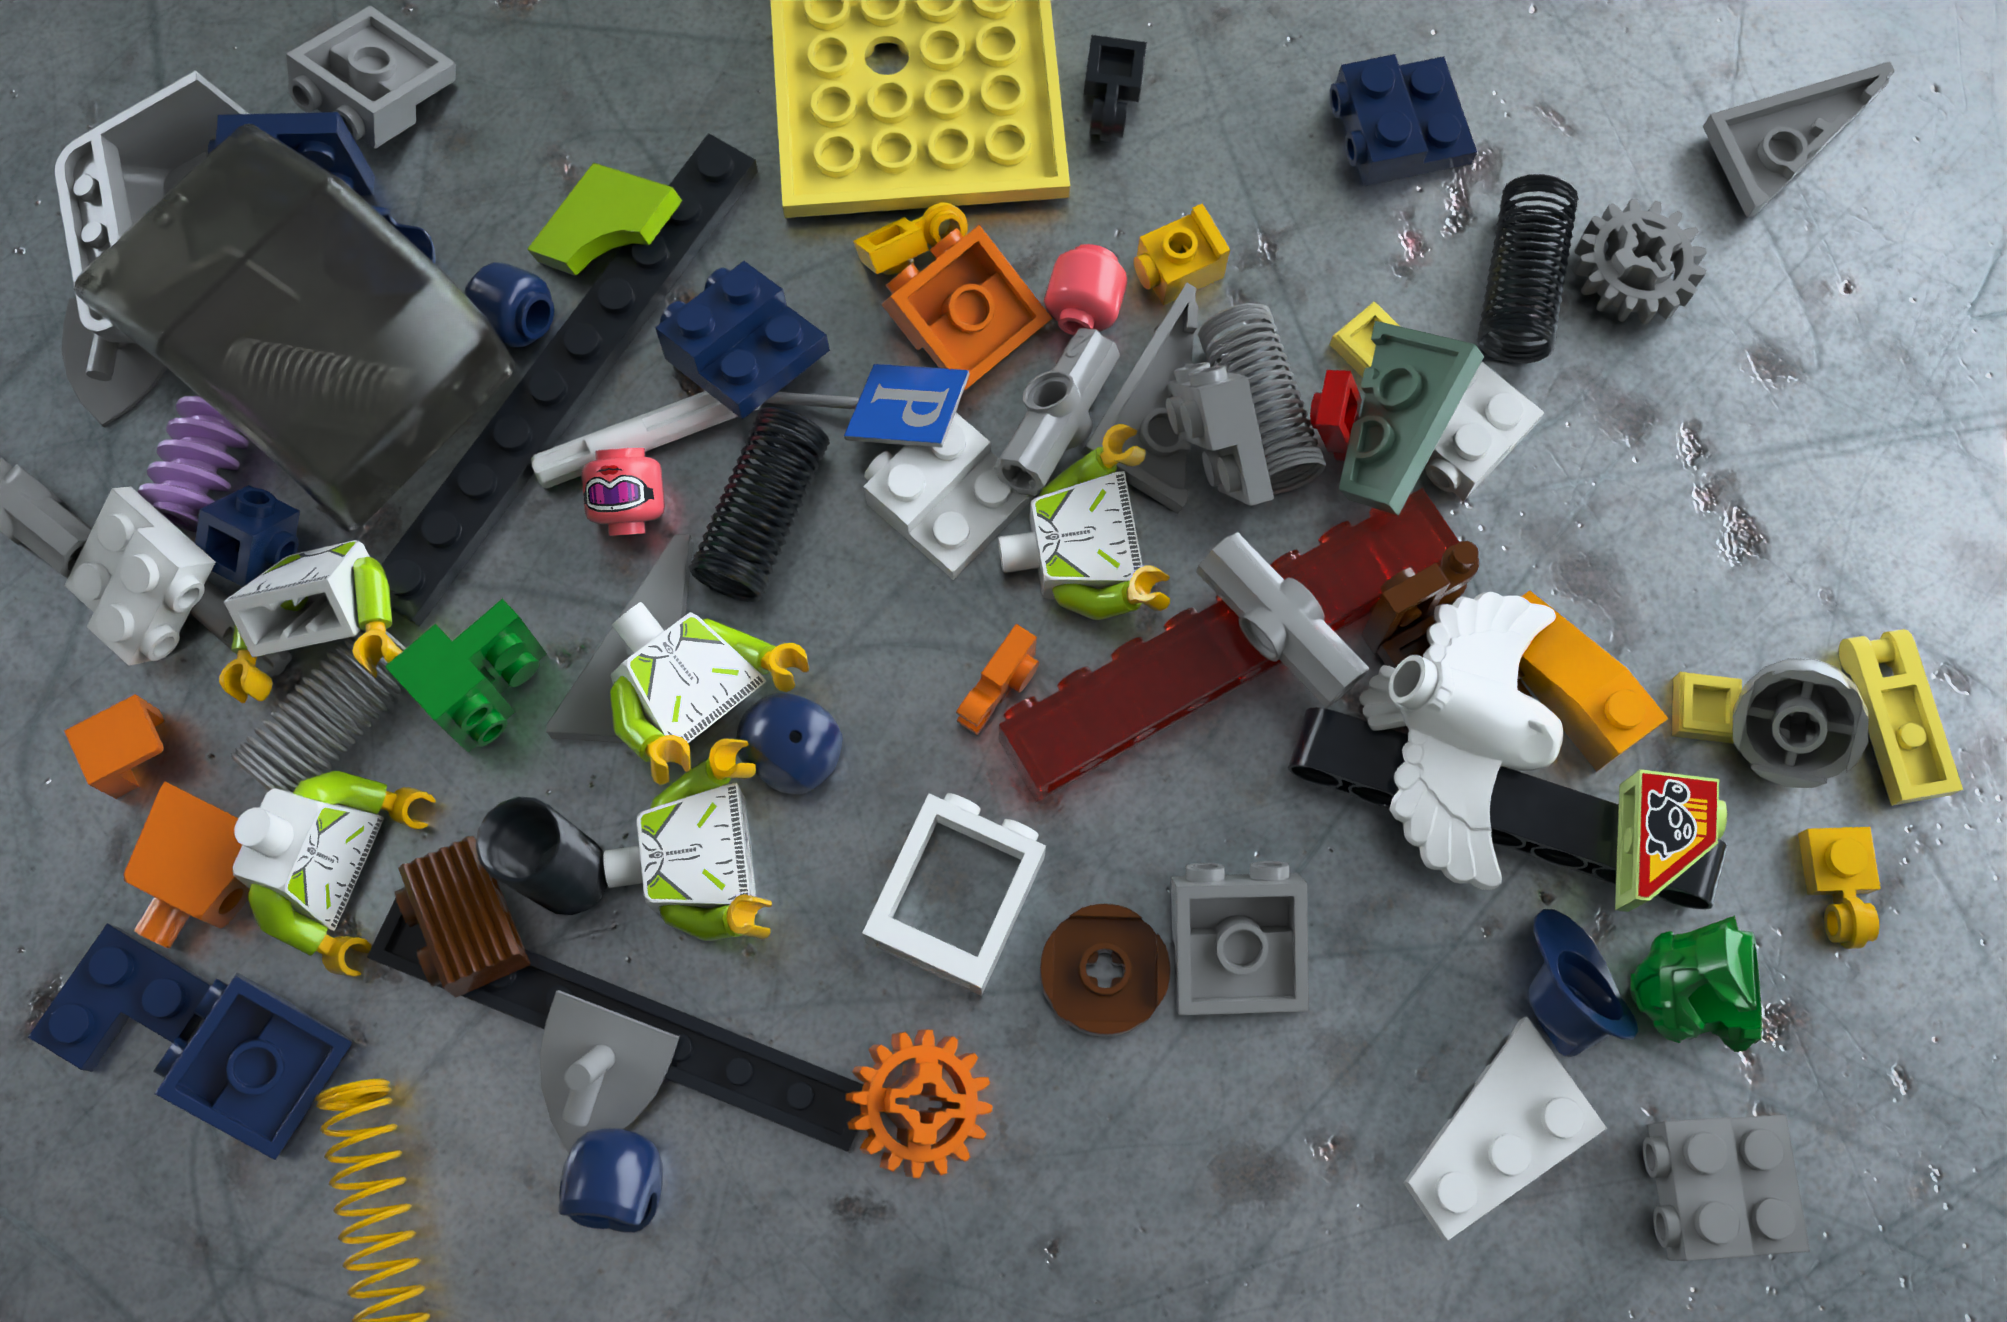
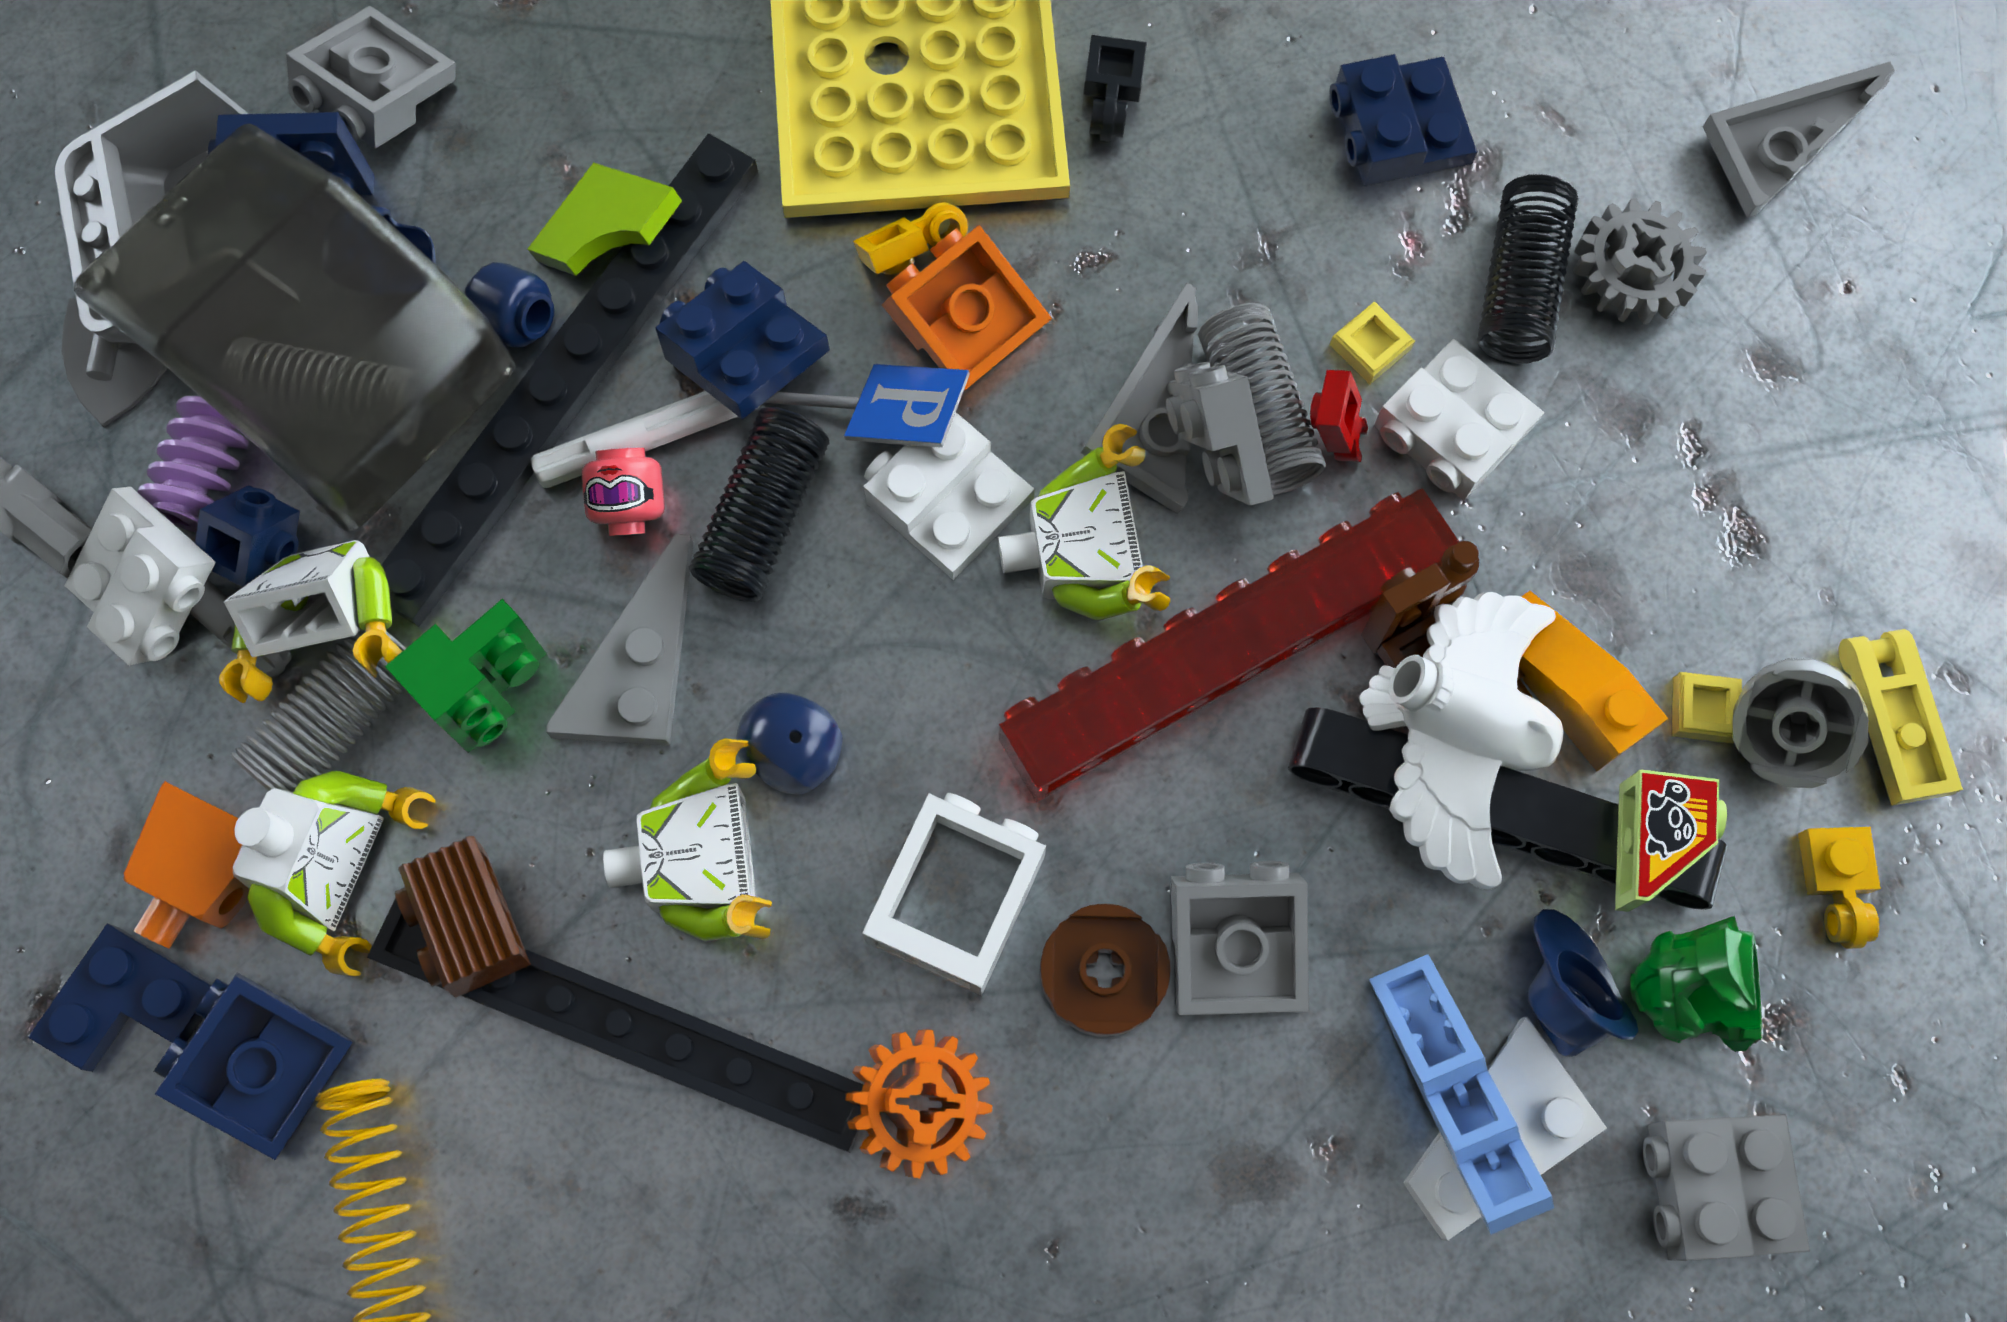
(115, 743): orange panel -> none
(517, 837): black piece -> none
(599, 1067): light grey shield -> none
(611, 1181): dark blue helmet -> none
(687, 681): torso -> none
(1007, 670): orange plate -> none
(1057, 411): light grey piece -> none
(1085, 289): coral head -> none
(1200, 264): yellow brick -> none
(1282, 619): light grey piece -> none
(1405, 409): sand green wing -> none
(1461, 1095): none -> light blue slope

